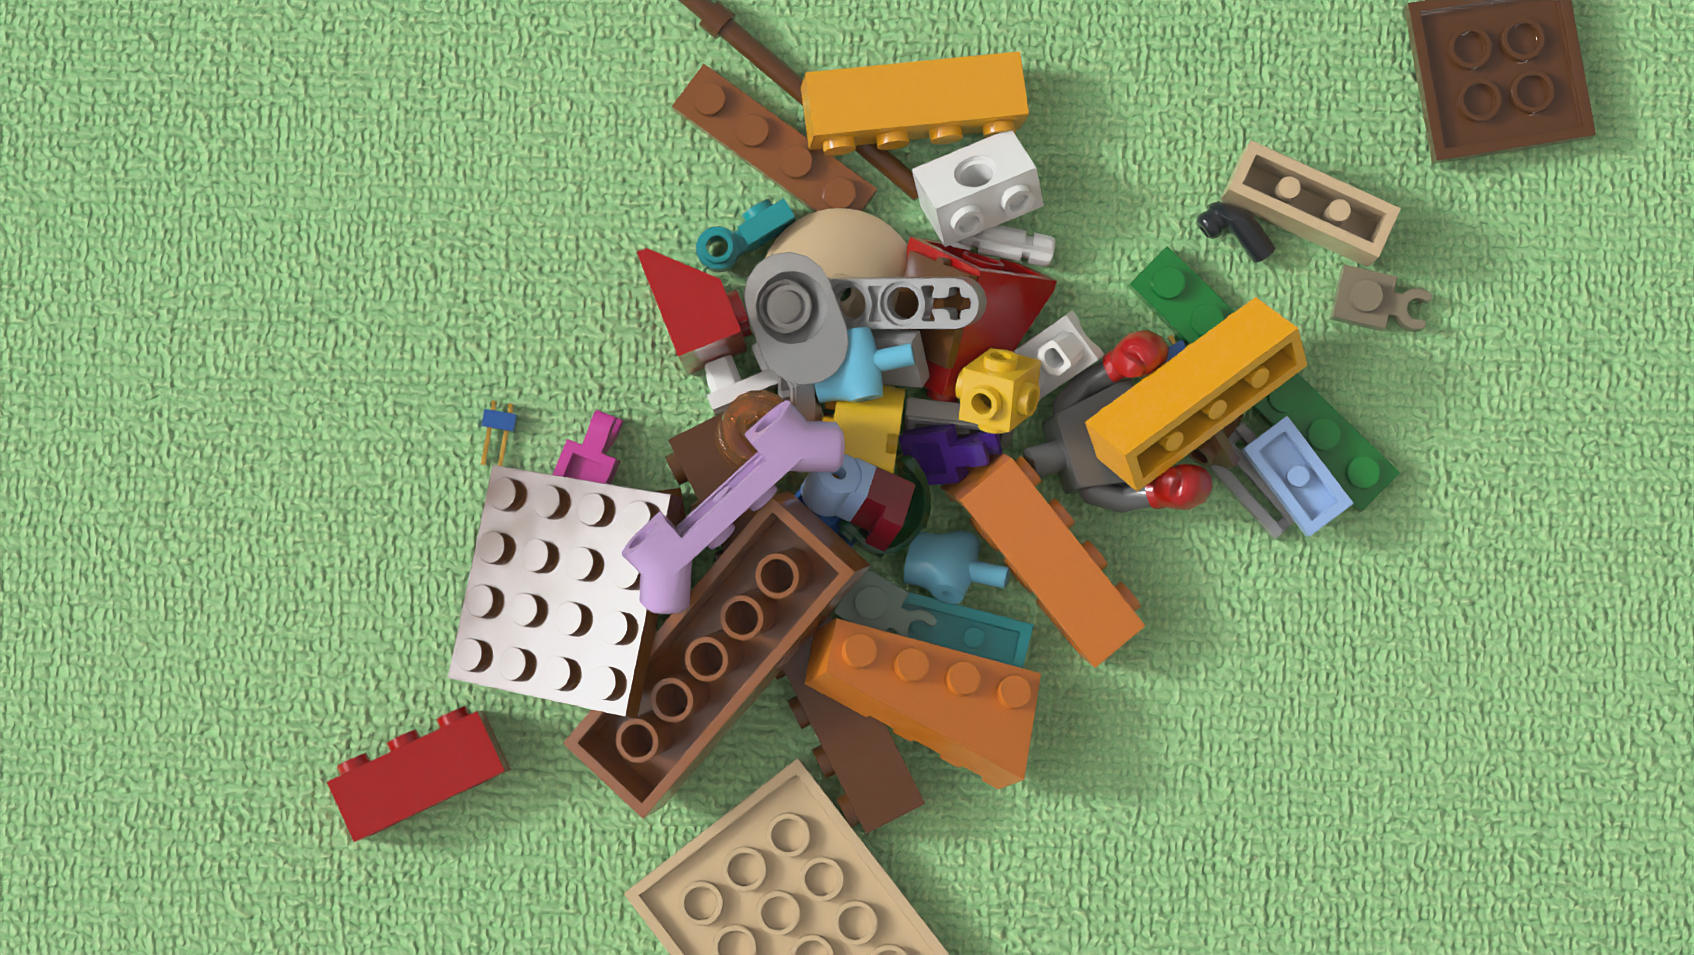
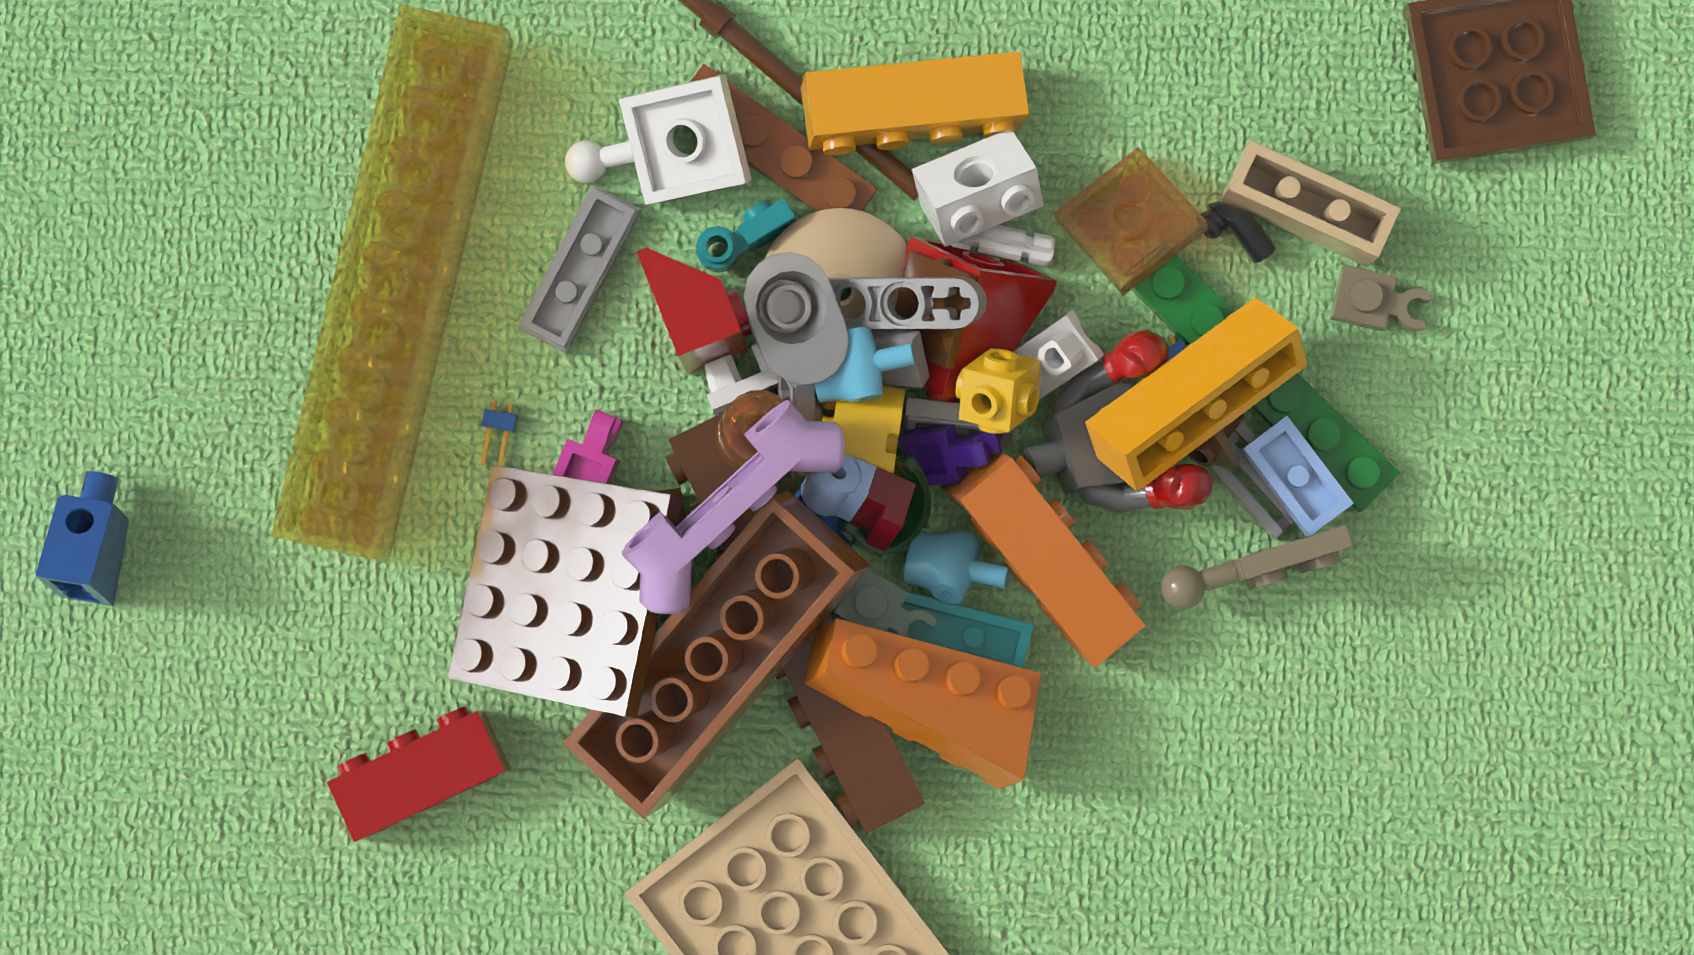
(85, 543): none -> blue torso
(393, 284): none -> clear yellow brick
(579, 269): none -> light grey tile
(660, 166): none -> white plate
(1131, 221): none -> clear orange plate
(1185, 586): none -> dark tan plate

